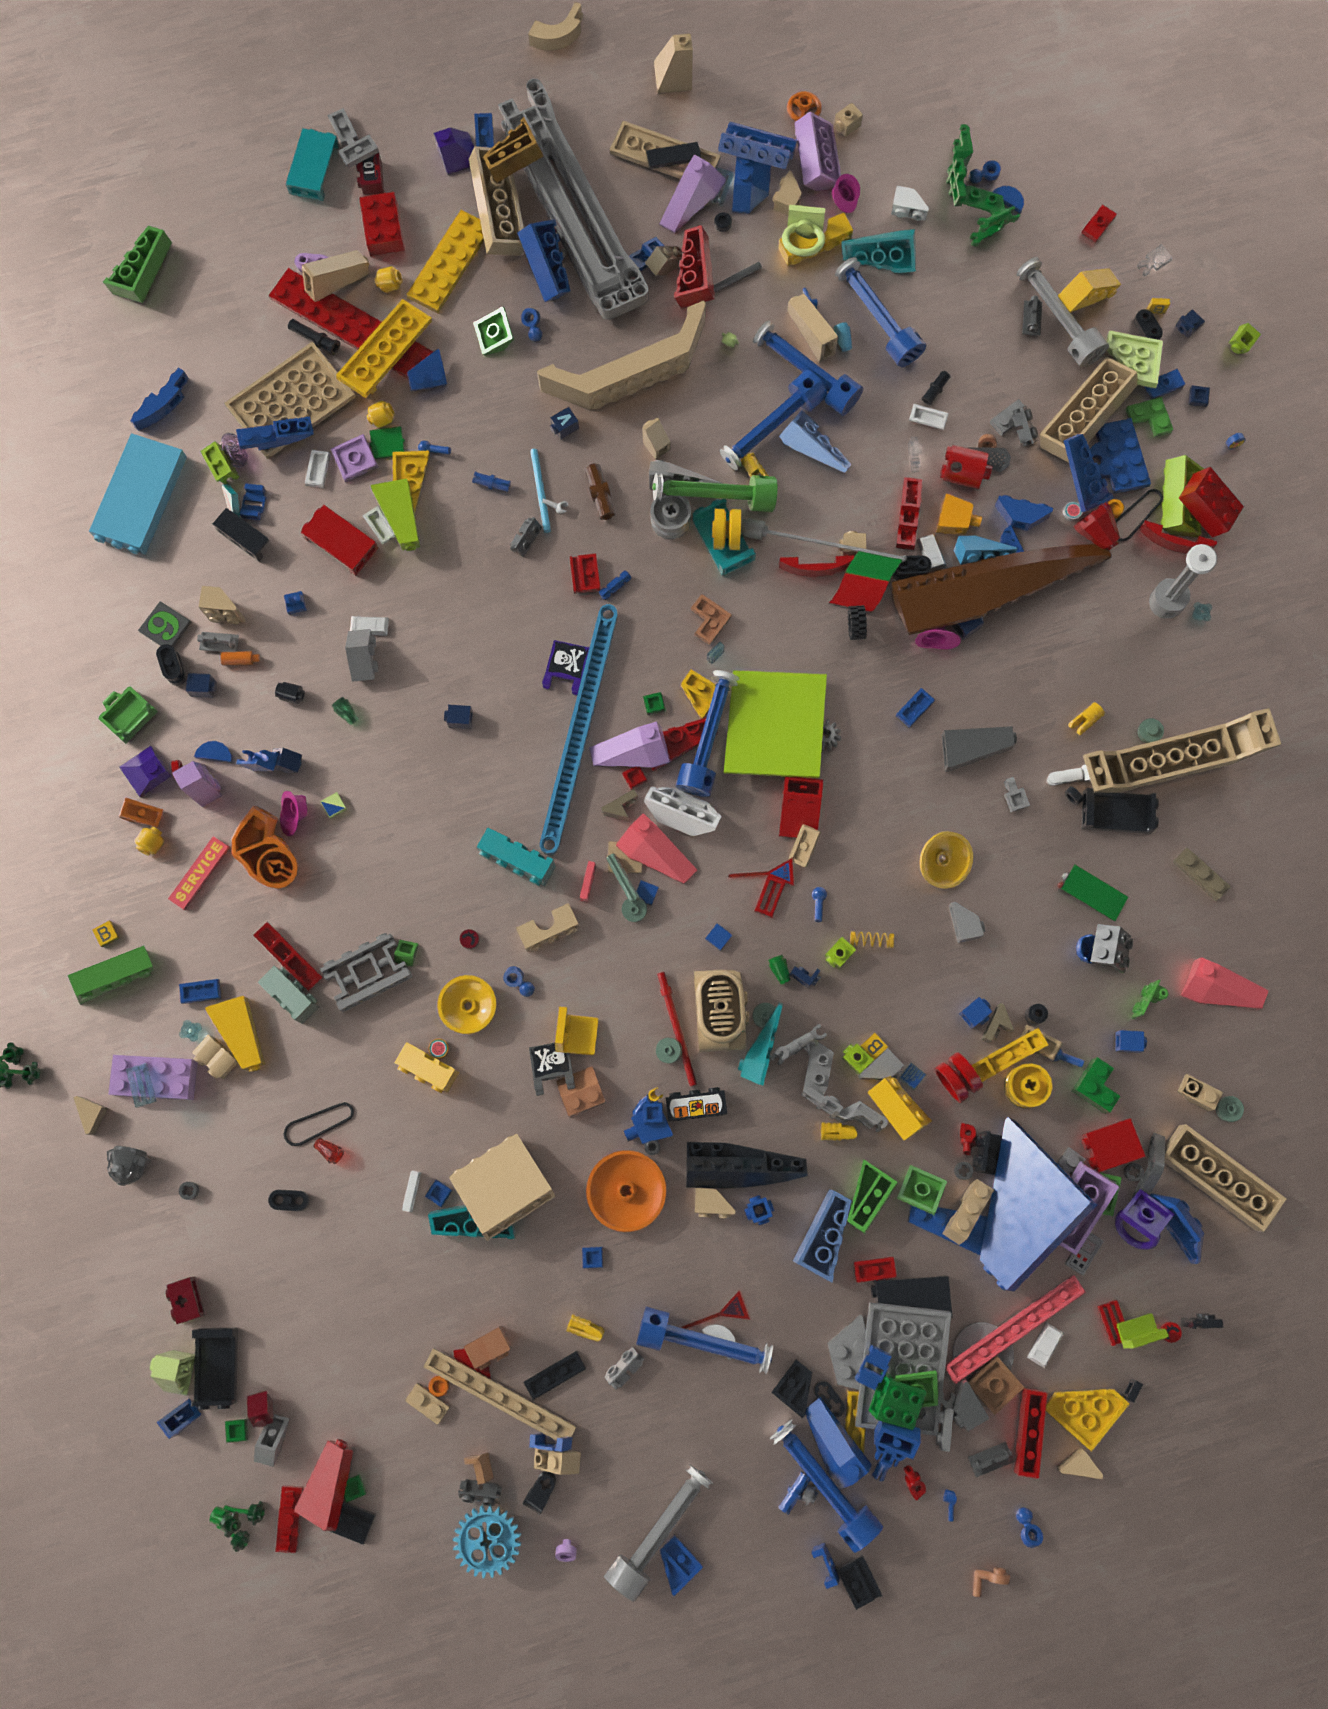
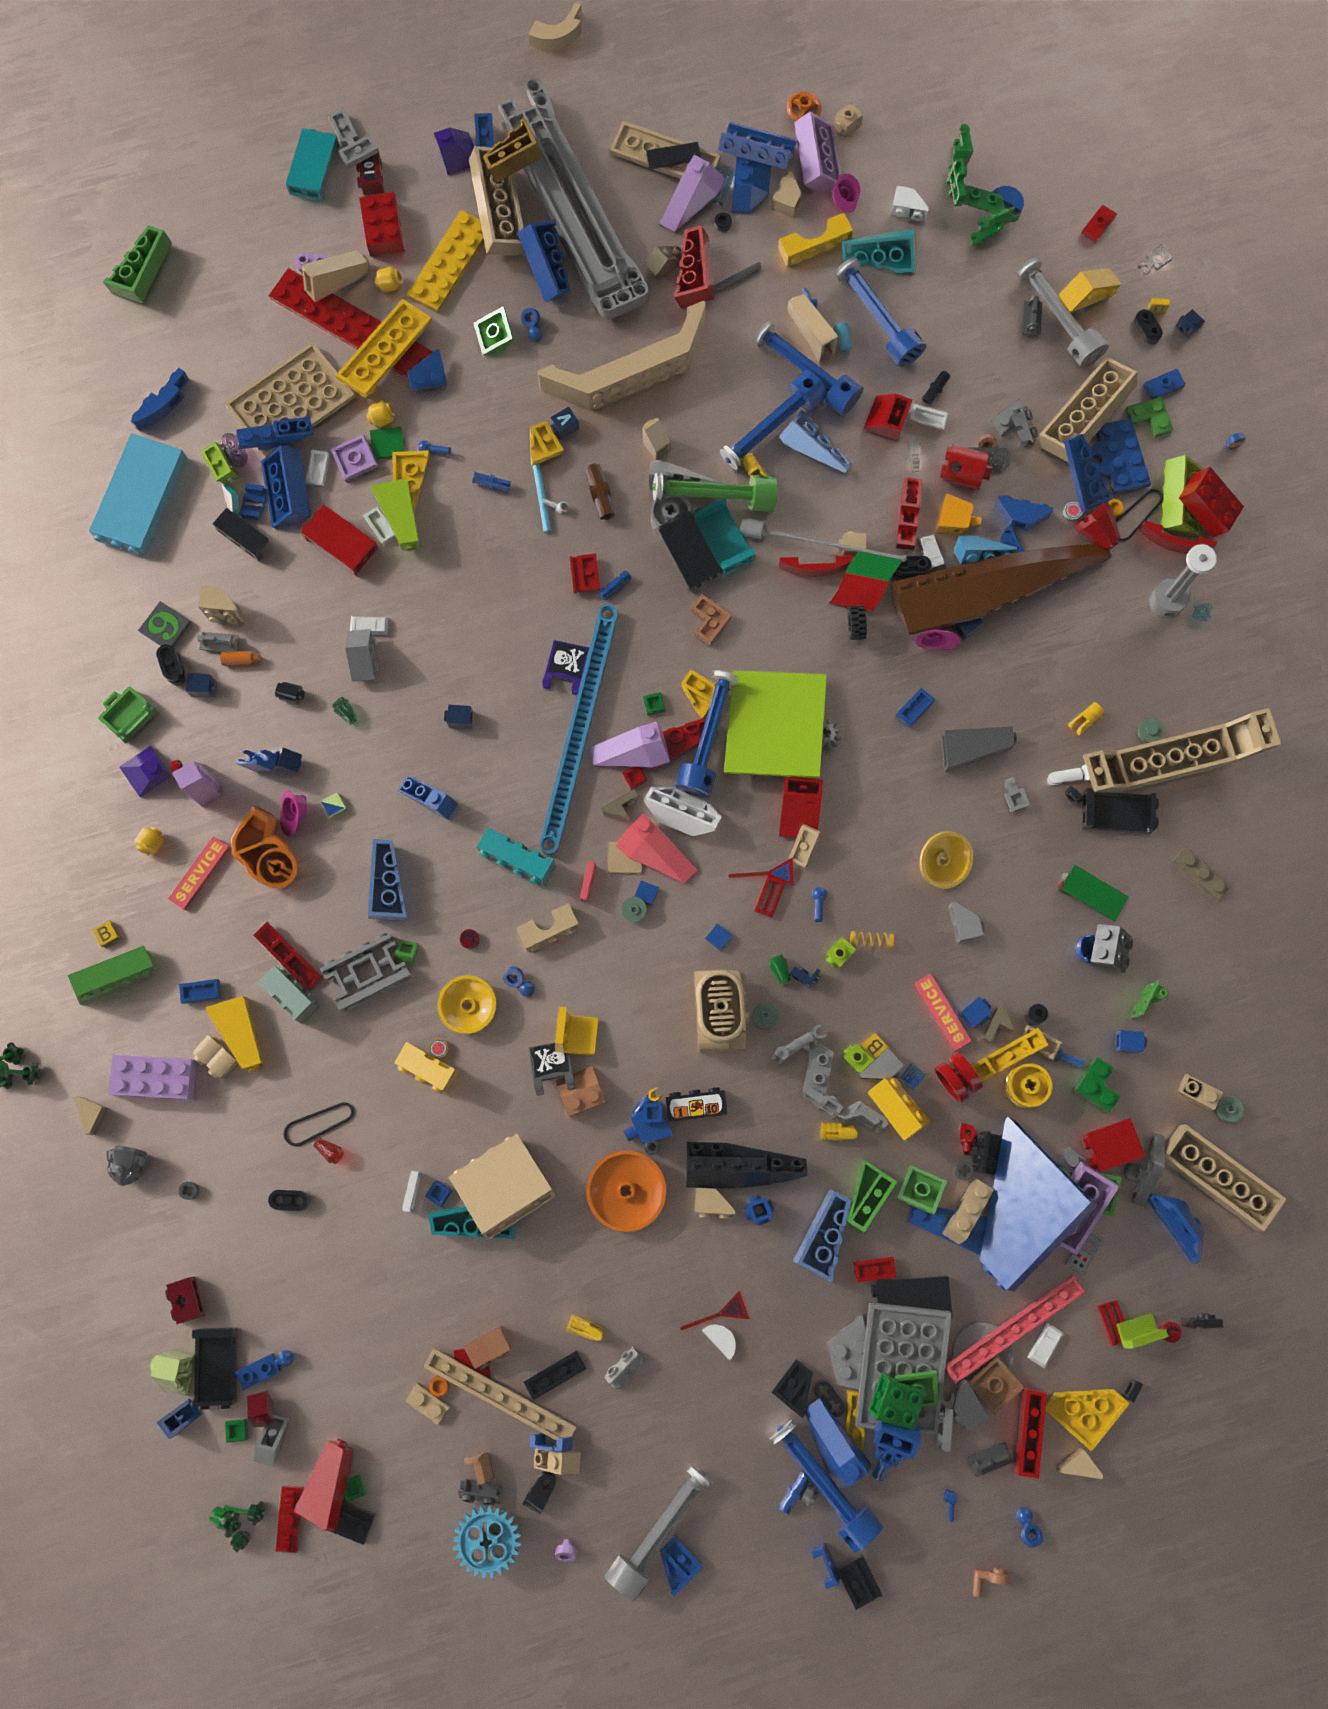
(136, 1069): clear light blue tile -> none
(140, 812): orange plate -> none
(184, 1033): clear light blue plate -> none
(214, 751): blue tile -> none
(263, 1369): none -> blue plate
(285, 487): none -> blue slope
(295, 602): blue tile -> none
(320, 339): black pin -> none
(385, 890): none -> medium blue wedge
(428, 796): none -> blue slope
(529, 531): dark grey hinge -> none
(543, 443): none -> yellow wing
(592, 1257): blue tile -> none
(623, 879): sand green axle -> none
(641, 256): blue slope -> none
(655, 1330): blue piece -> none
(666, 992): red bar -> none
(668, 1050): sand green wheel -> none
(675, 65): tan slope -> none
(688, 550): none -> black panel
(715, 652): clear light blue tile -> none
(726, 529): yellow wheel -> none
(729, 339): yellowish green plate -> none
(757, 1057): teal wedge -> none
(807, 223): yellowish green tile -> none
(877, 1358): blue piece -> none
(888, 415): none -> red slope
(912, 1480): red piece -> none
(942, 1012): none -> coral tile
(976, 175): blue plate -> none
(1138, 354): yellowish green plate -> none
(1145, 1216): dark purple tile -> none
(1199, 396): dark blue tile -> none
(1218, 985): coral wedge -> none
(1248, 335): lime brick -> none

